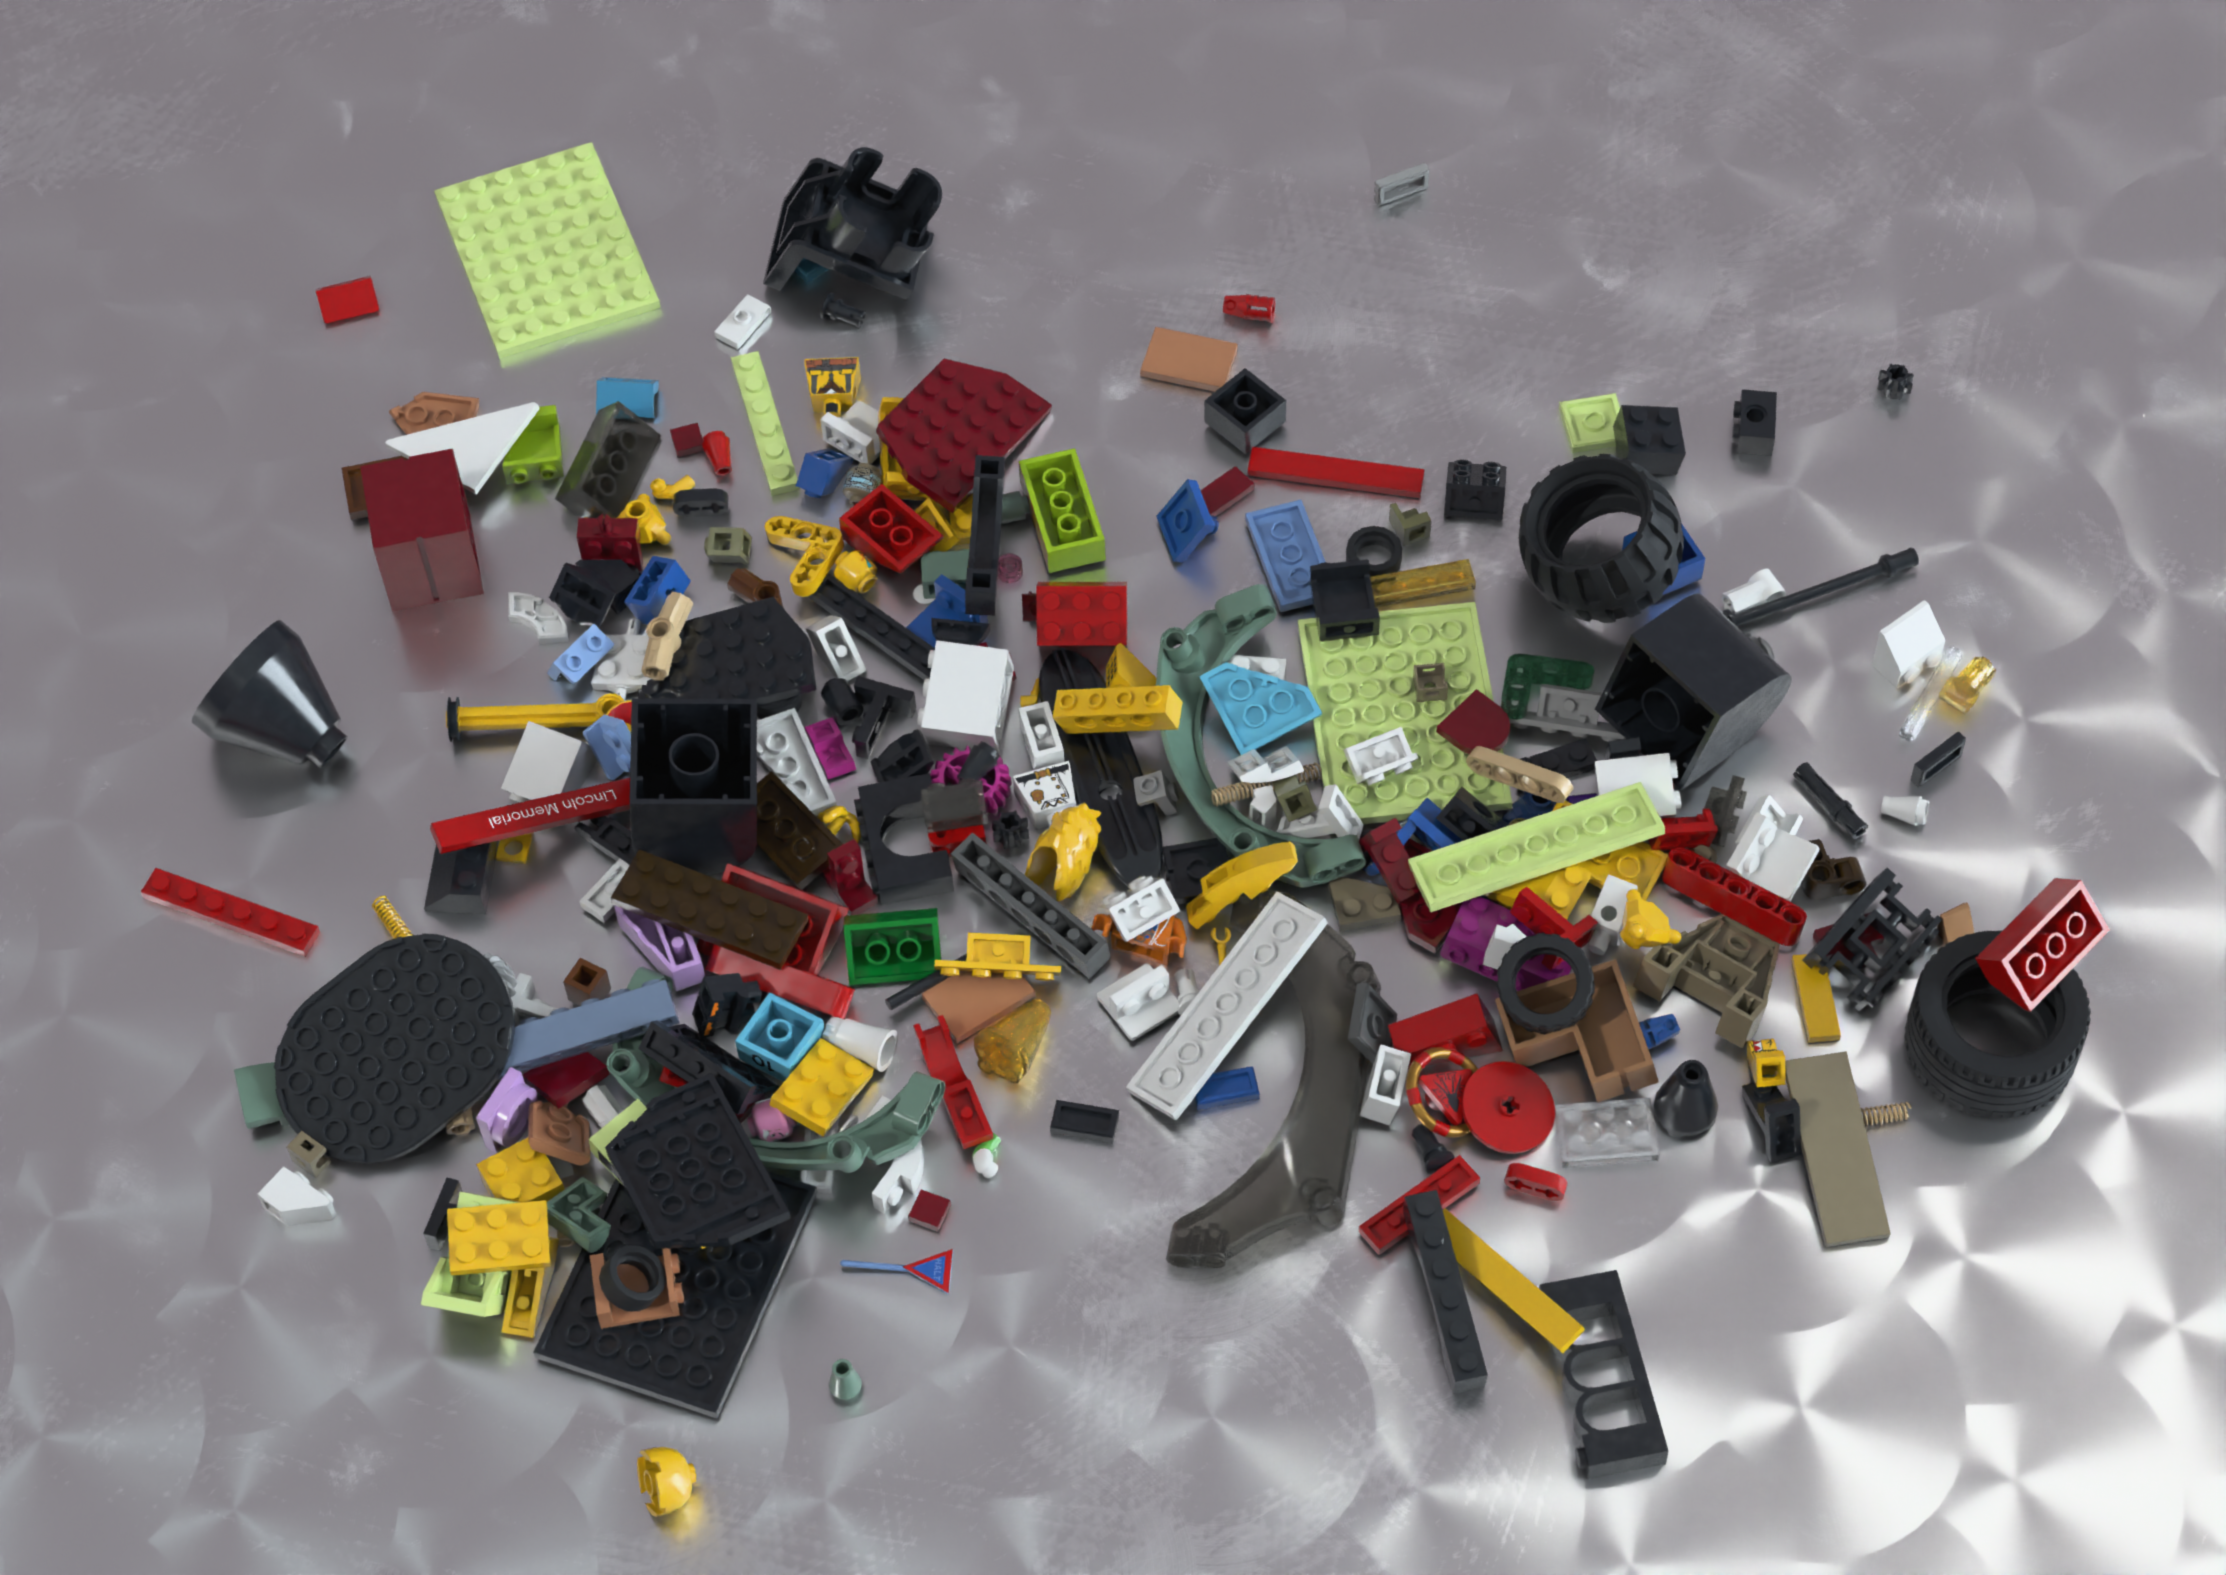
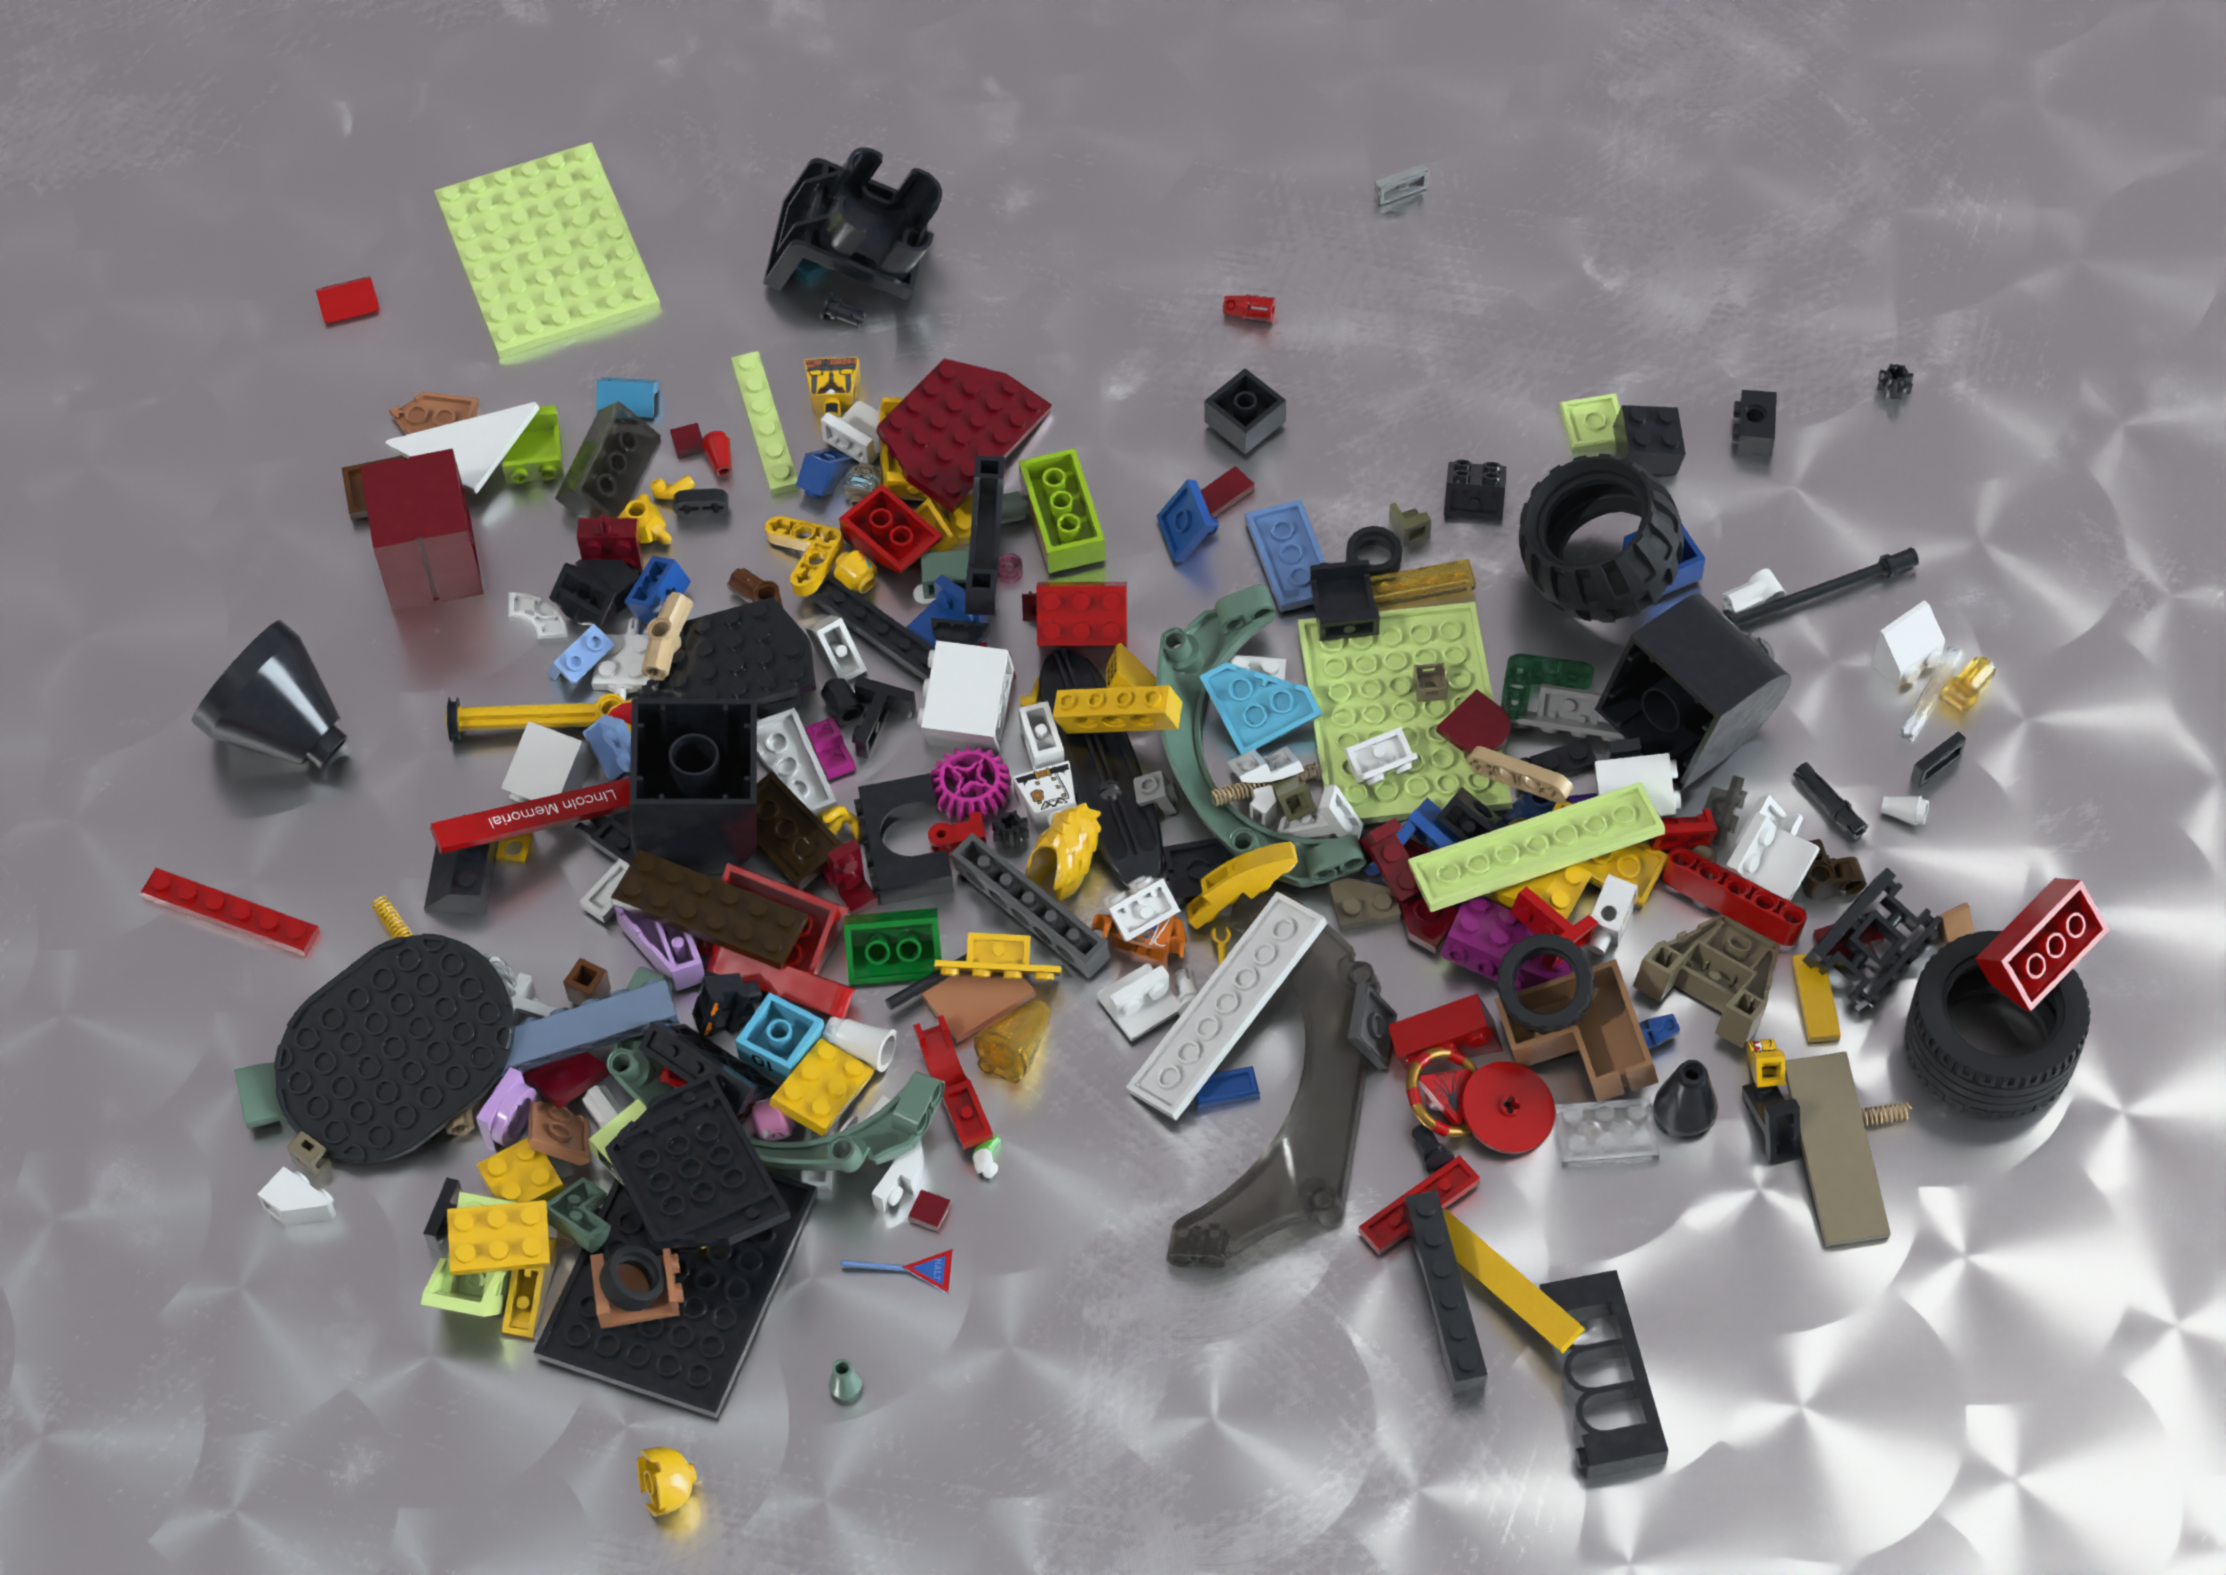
(721, 537): olive brick -> none
(742, 321): white plate -> none
(903, 758): black slope -> none
(954, 805): clear smoke brick -> none
(979, 762): black cone -> none
(1084, 1121): black tile -> none
(1188, 359): nougat tile -> none
(1336, 472): red tile -> none
(1385, 1085): white slope -> none
(1500, 944): white piece -> none
(1535, 1181): red beam -> none
(1645, 924): yellow rock -> none

